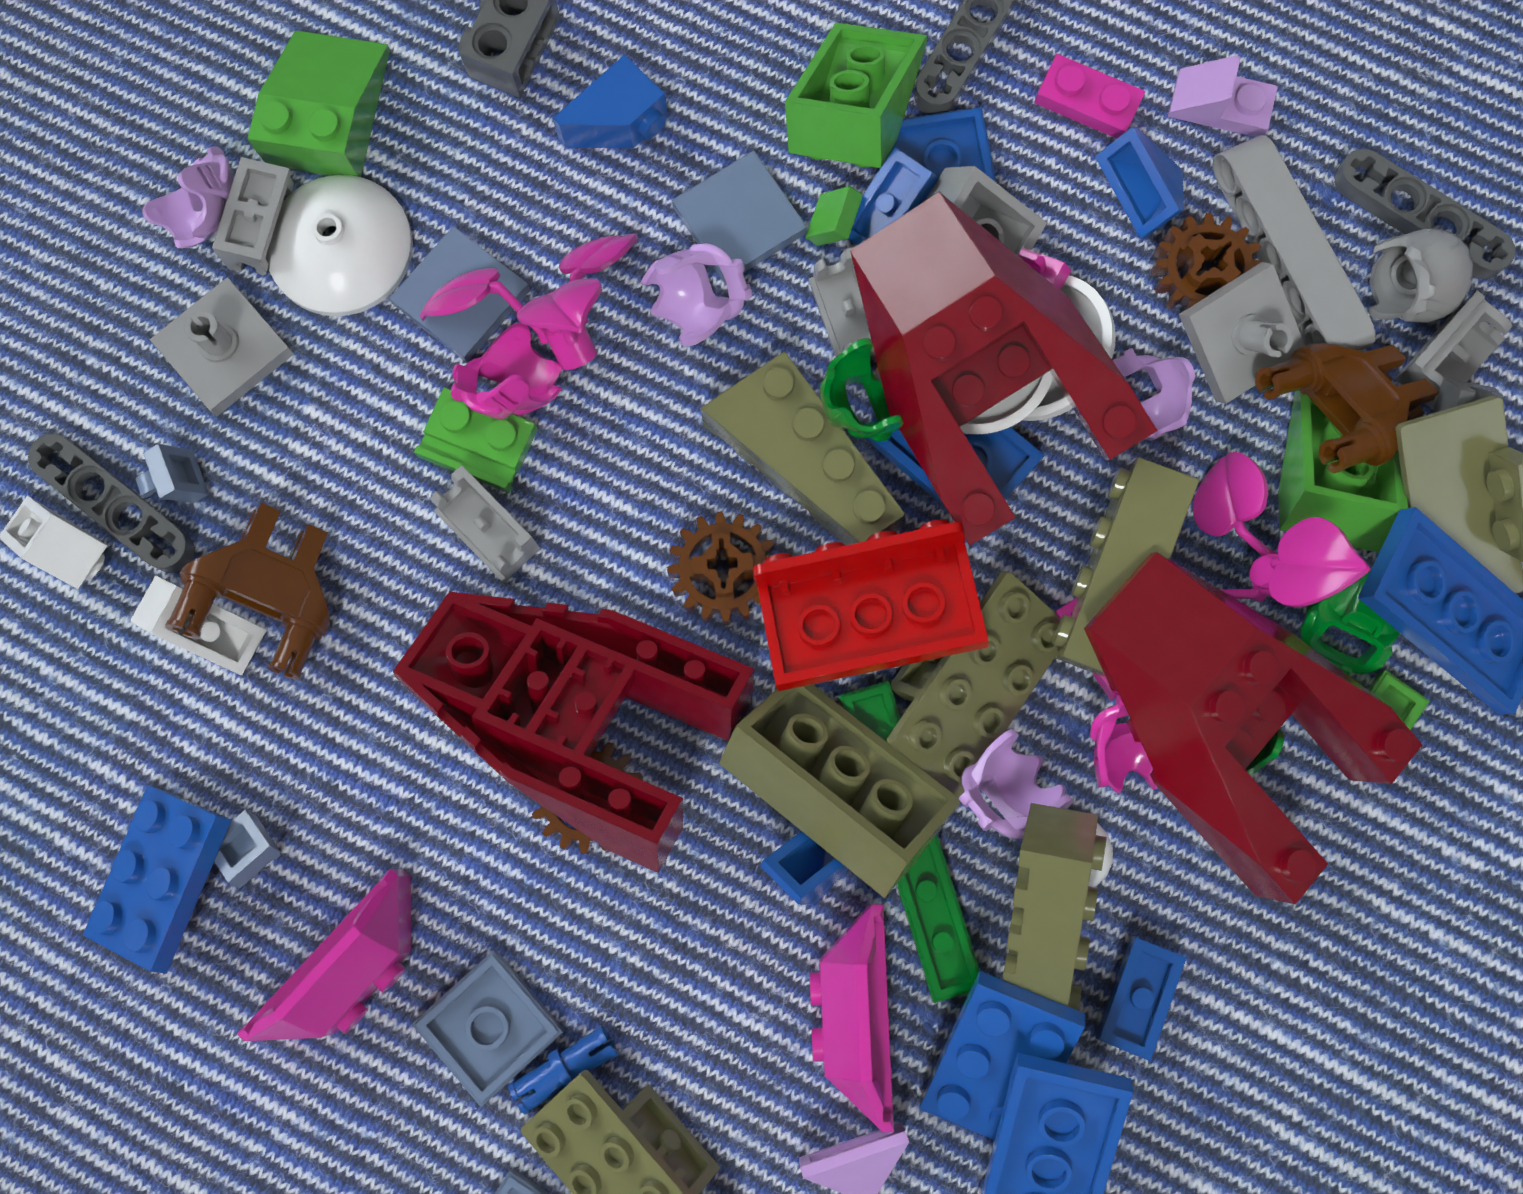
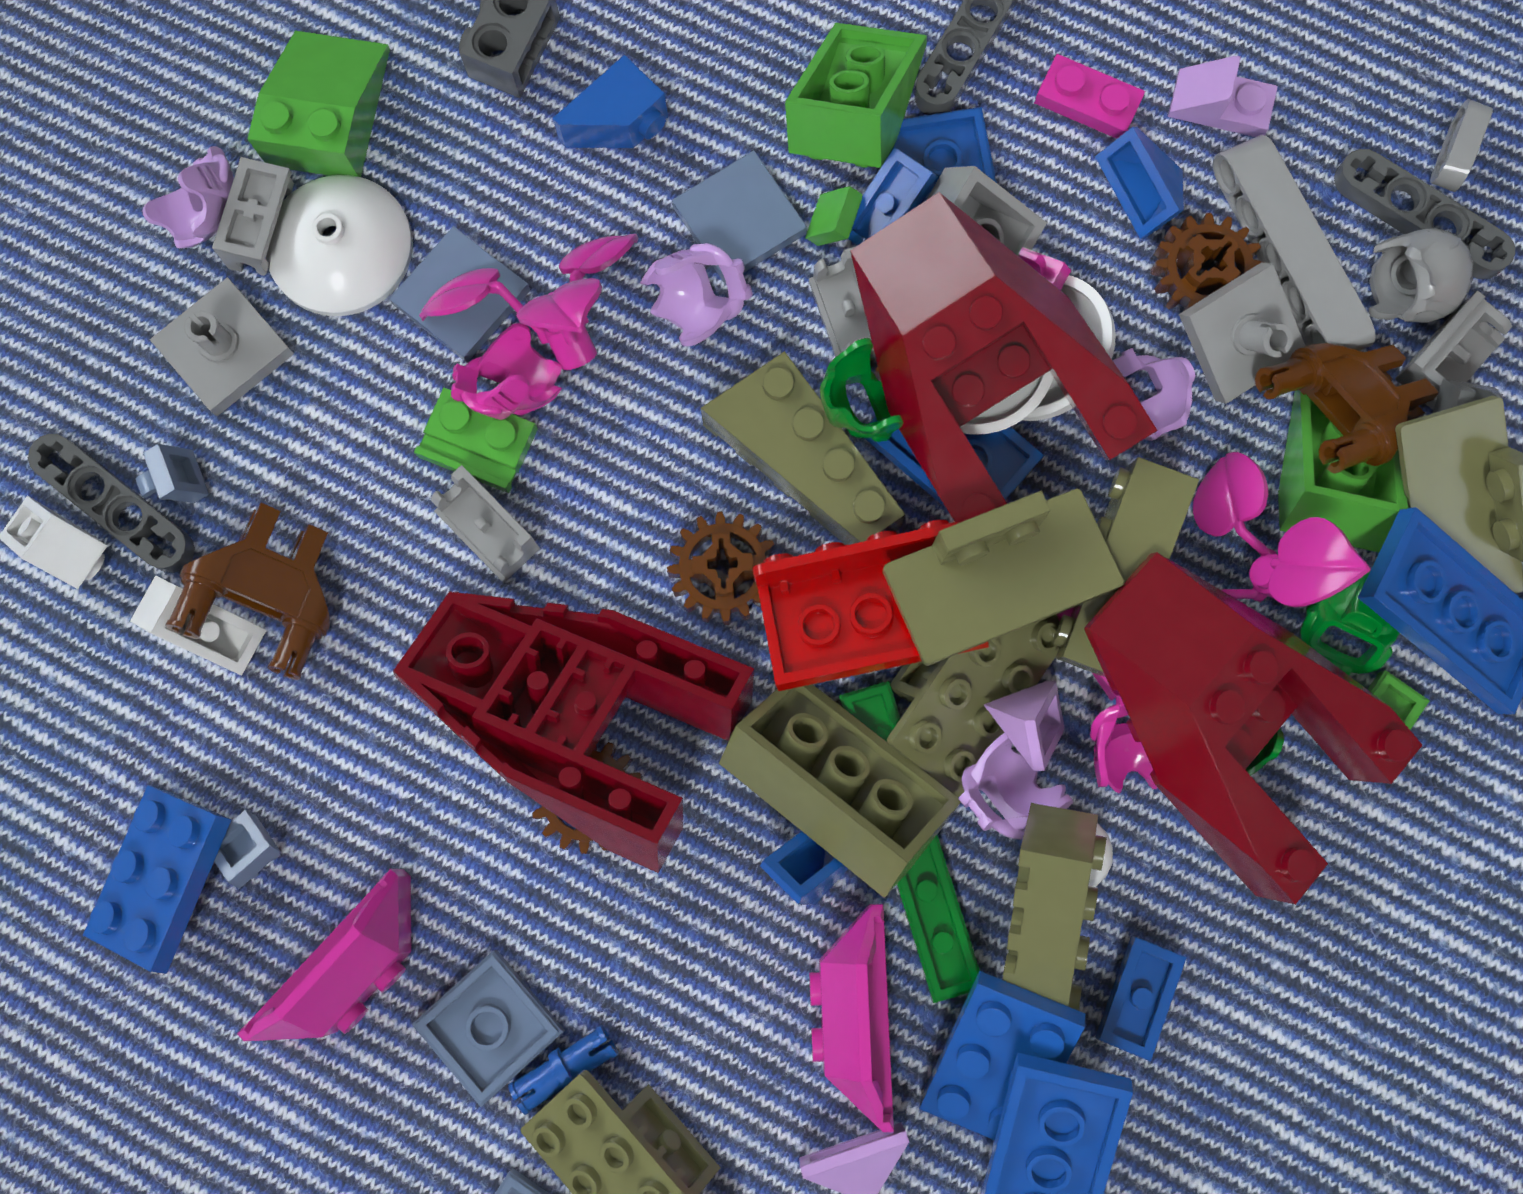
(1001, 573): none -> olive bracket
(1031, 721): none -> lavender slope
(1461, 145): none -> light grey beam

